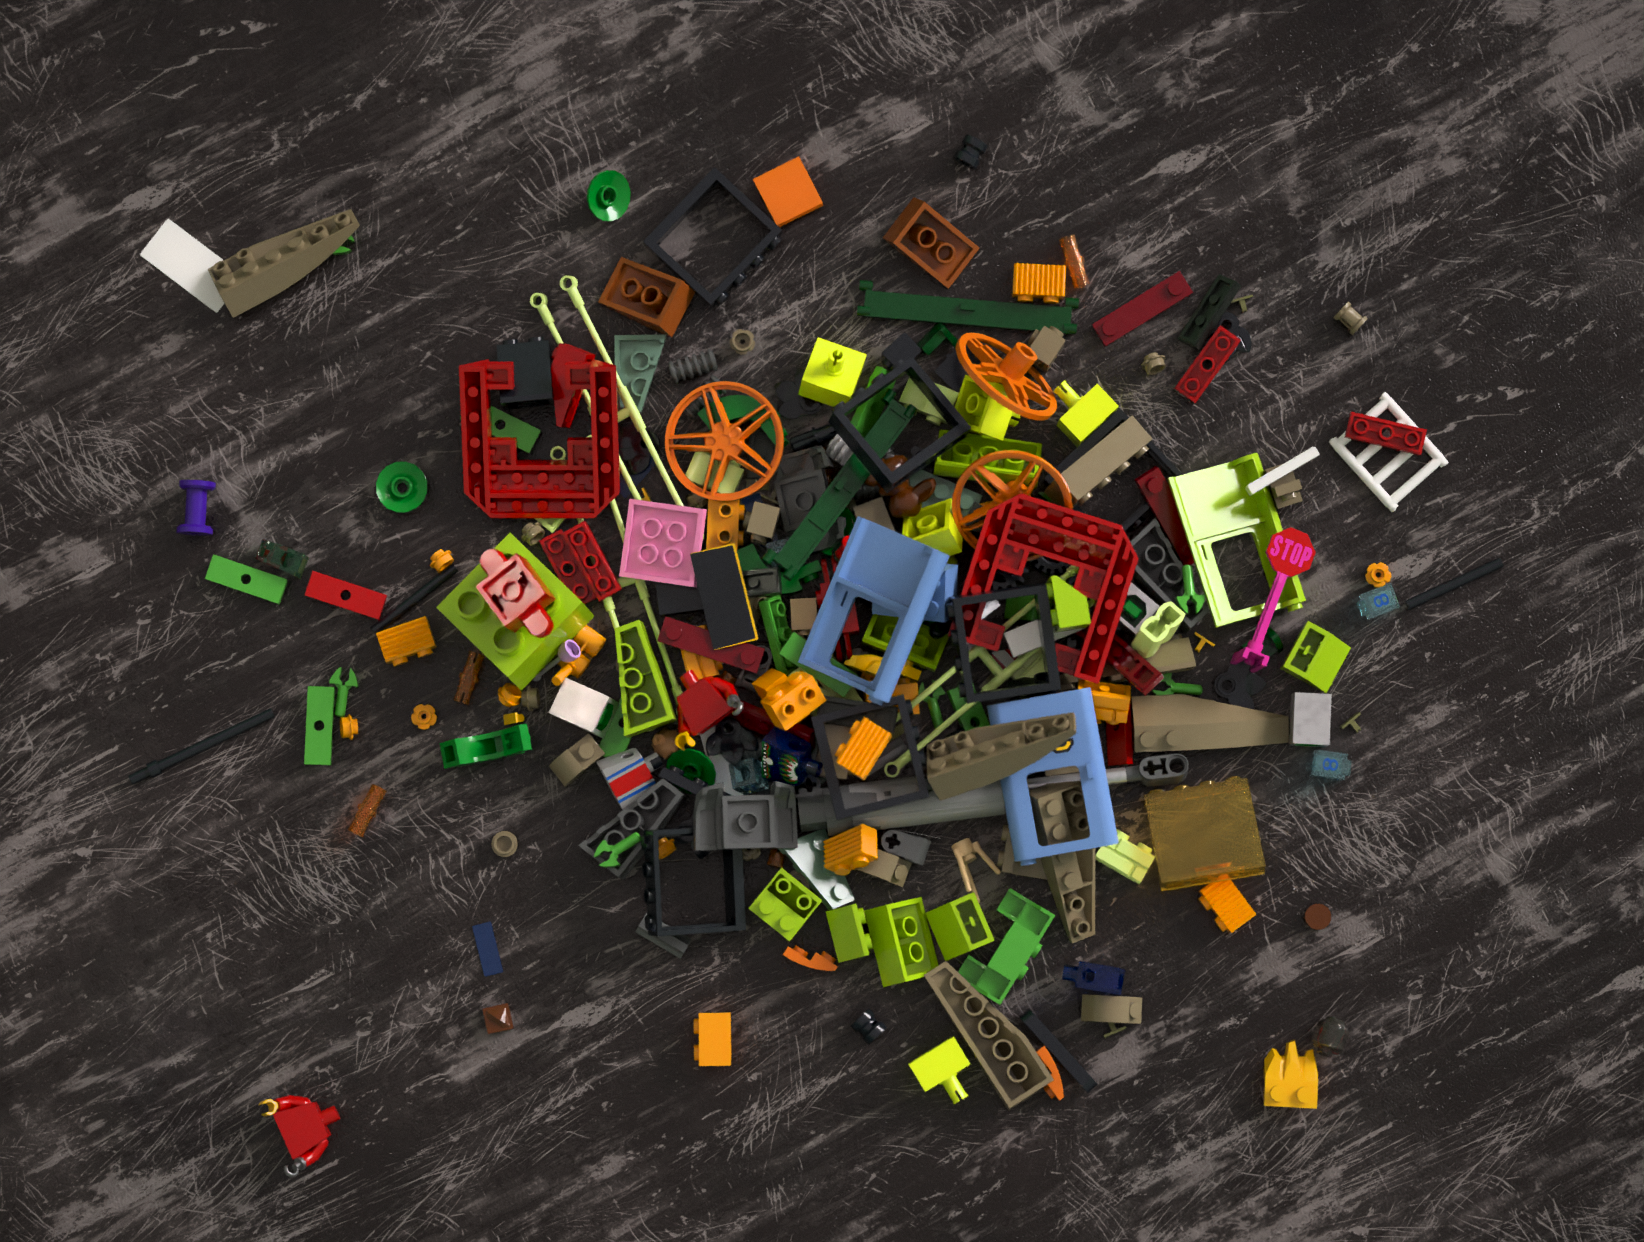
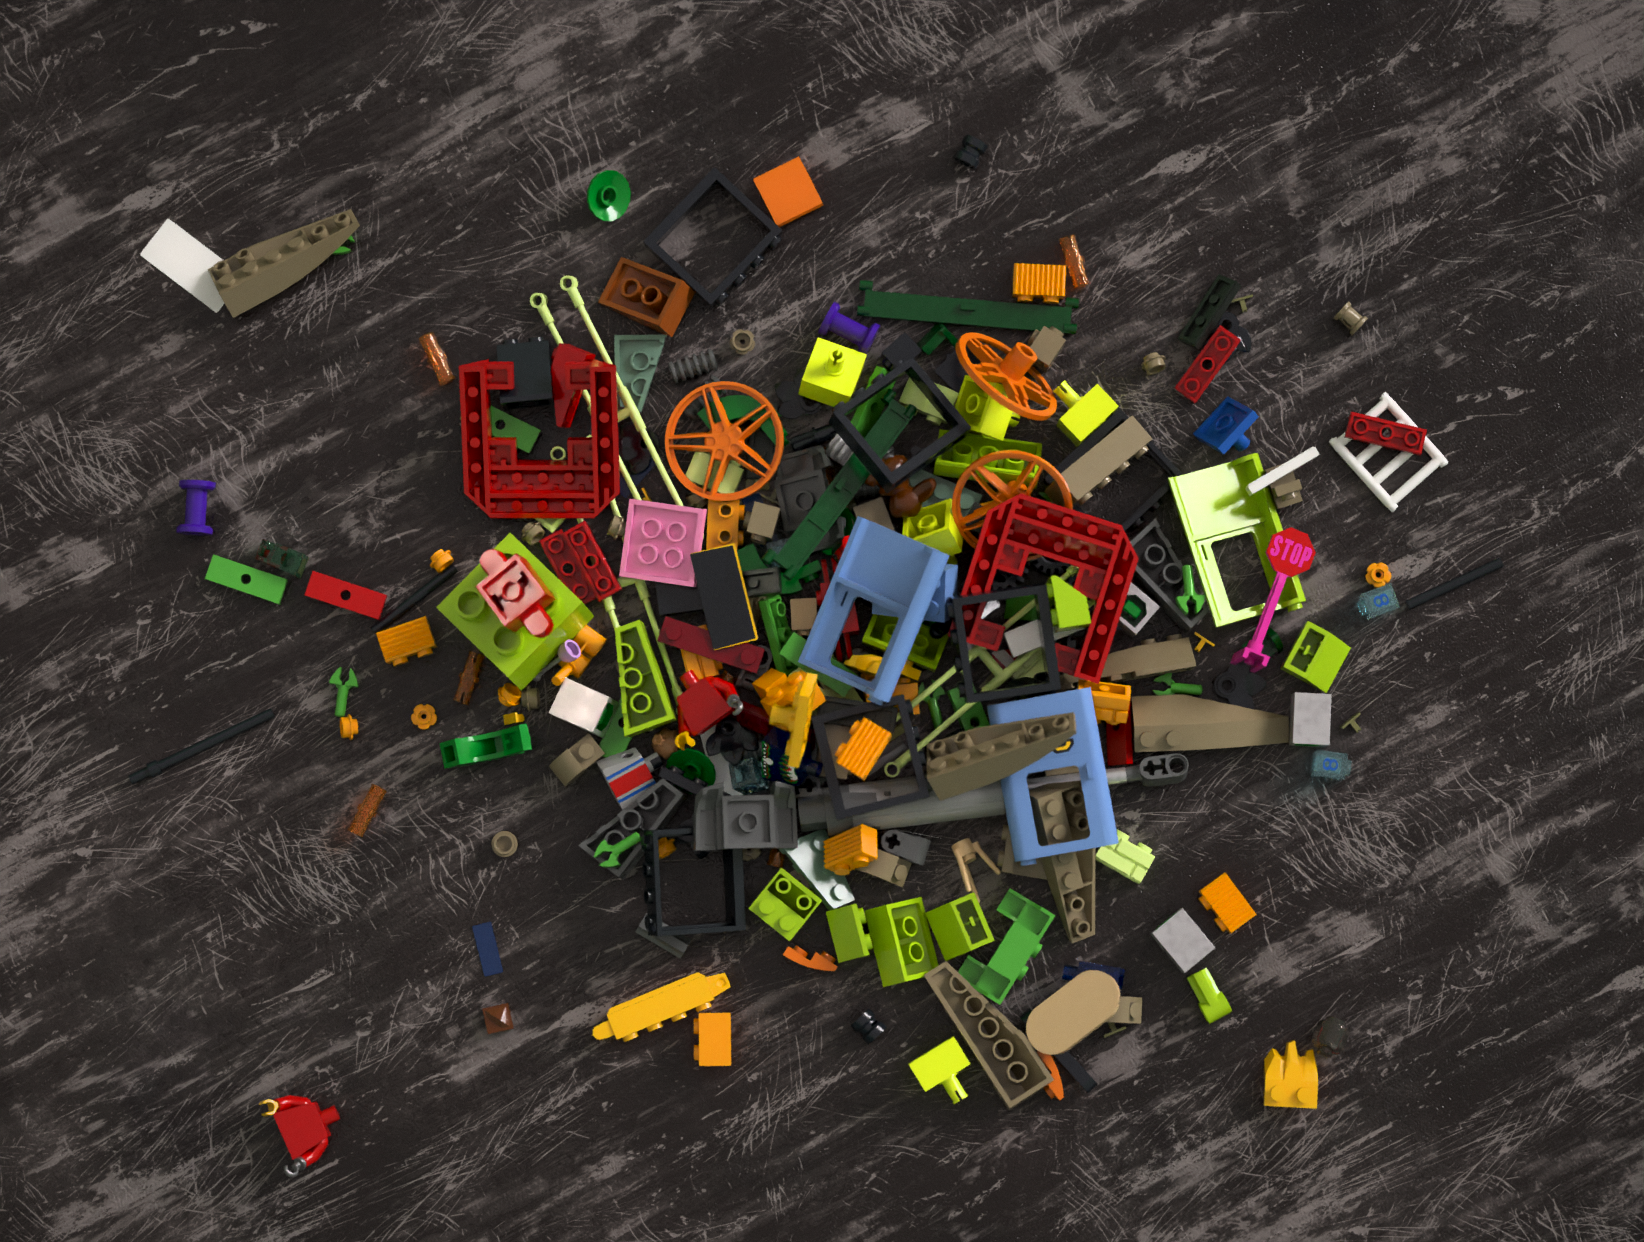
(319, 708): bright green tile -> none
(392, 477): green dish -> none
(437, 358): none -> clear orange pin
(616, 527): none -> dark tan plate
(661, 1004): none -> yellow hinge
(797, 719): none -> yellow plate
(848, 329): none -> dark purple piece
(931, 242): dark orange slope -> none
(1073, 1012): none -> tan tile
(1130, 664): dark red plate -> none
(1142, 309): dark red plate -> none
(1157, 629): yellowish green brick -> none
(1162, 504): dark red plate -> none
(1182, 940): none -> flat silver piece
(1204, 833): clear yellow panel -> none
(1211, 1000): none -> lime piece
(1227, 426): none -> blue tile
(1317, 916): reddish brown tile -> none

